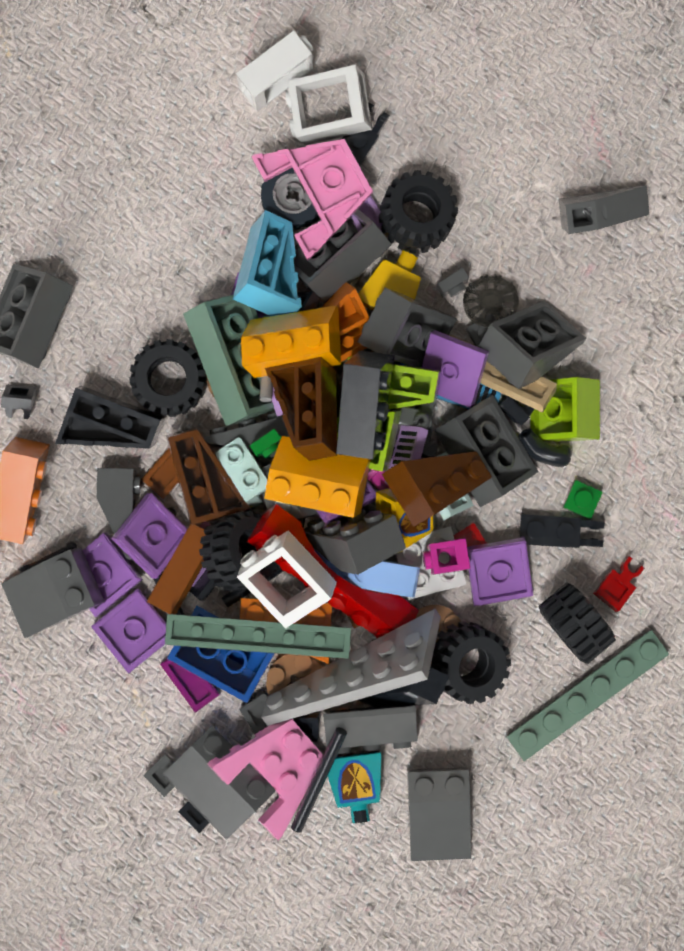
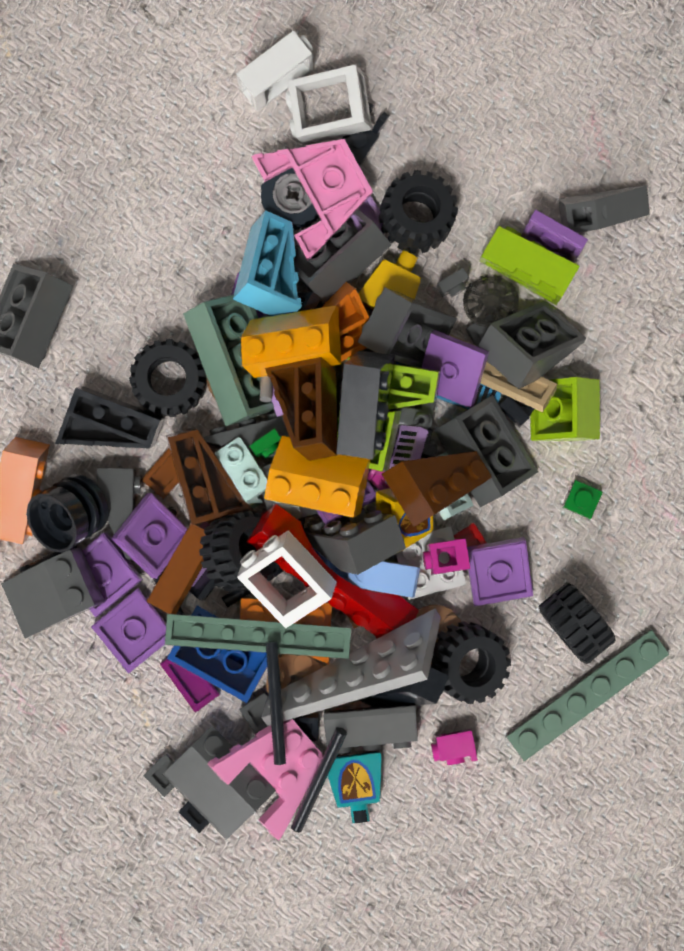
(18, 398): black tile -> none
(67, 513): none -> black wheel
(275, 702): none -> black bar
(439, 813): dark grey slope -> none
(454, 747): none -> dark pink brick
(529, 264): none -> lime wedge
(543, 452): black arm -> none
(554, 236): none -> medium lavender plate
(557, 531): black hinge -> none
(616, 586): red plate -> none

